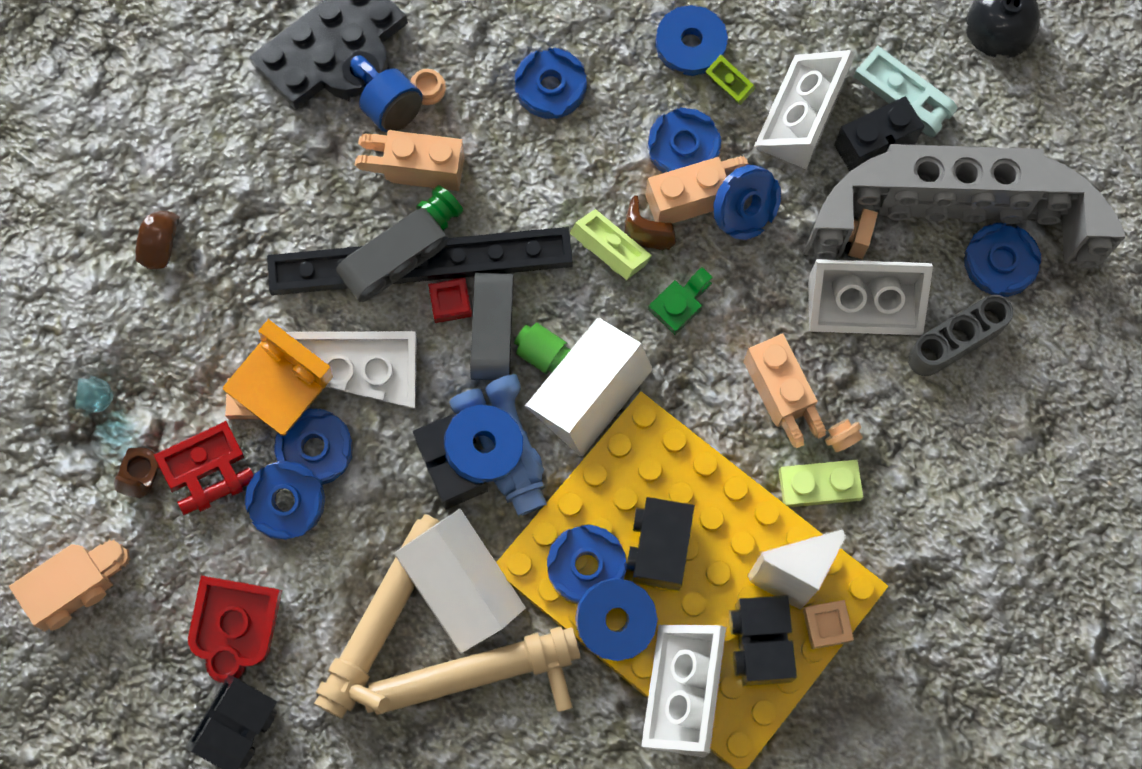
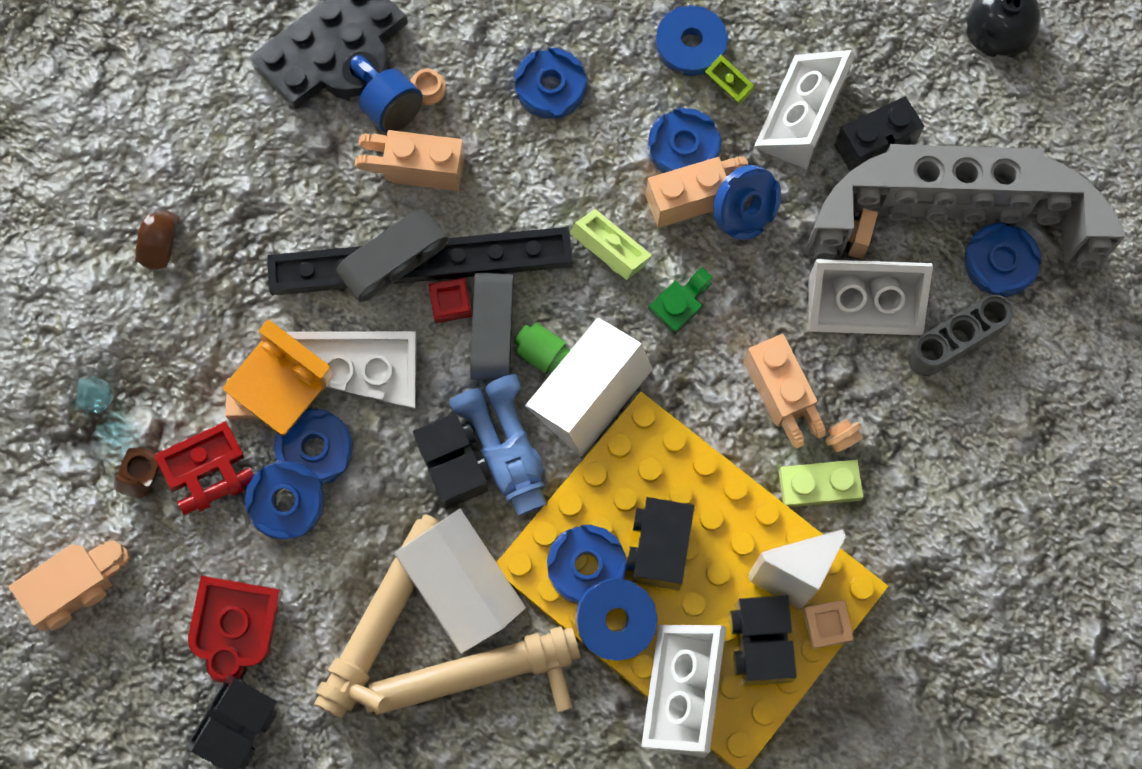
(441, 206): green wheel -> none
(488, 422): blue tile -> none
(646, 232): reddish brown hair -> none
(894, 80): light aqua plate -> none

